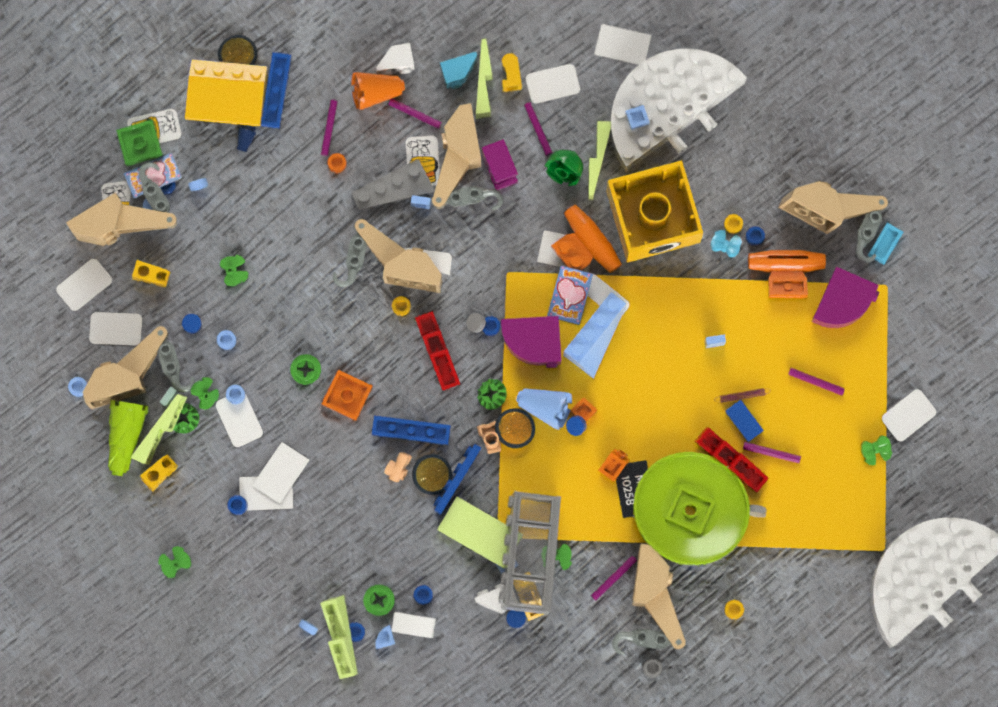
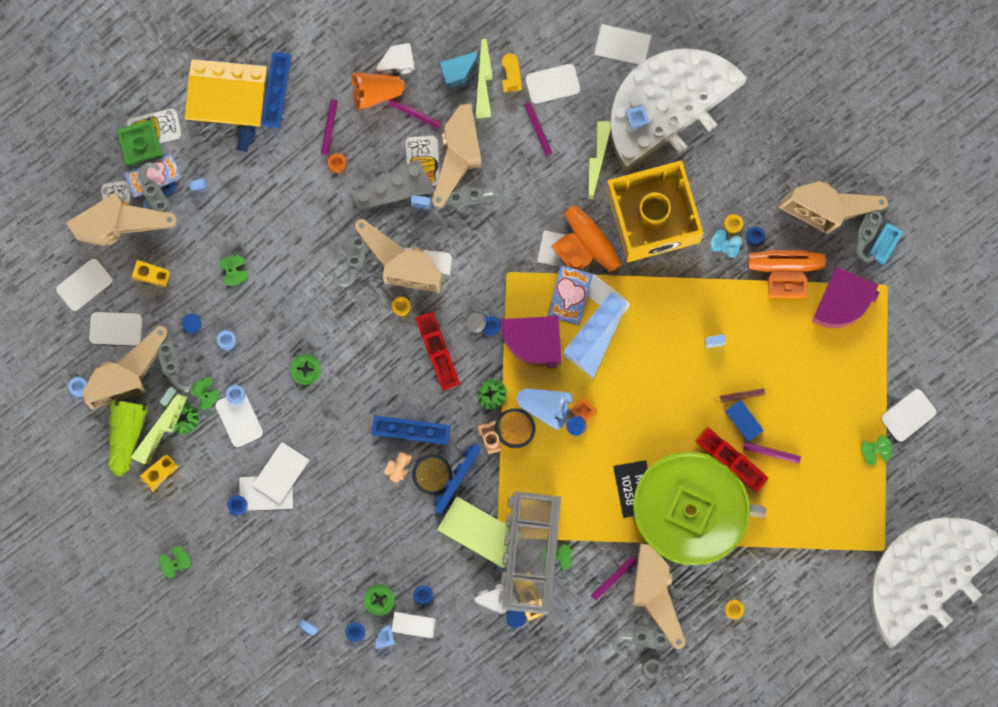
(238, 50): clear yellow wheel -> none
(341, 643): yellowish green slope -> none
(347, 395): orange tile -> none
(499, 164): magenta piece -> none
(564, 166): green cylinder -> none
(614, 464): orange bracket -> none
(816, 381): magenta bar -> none

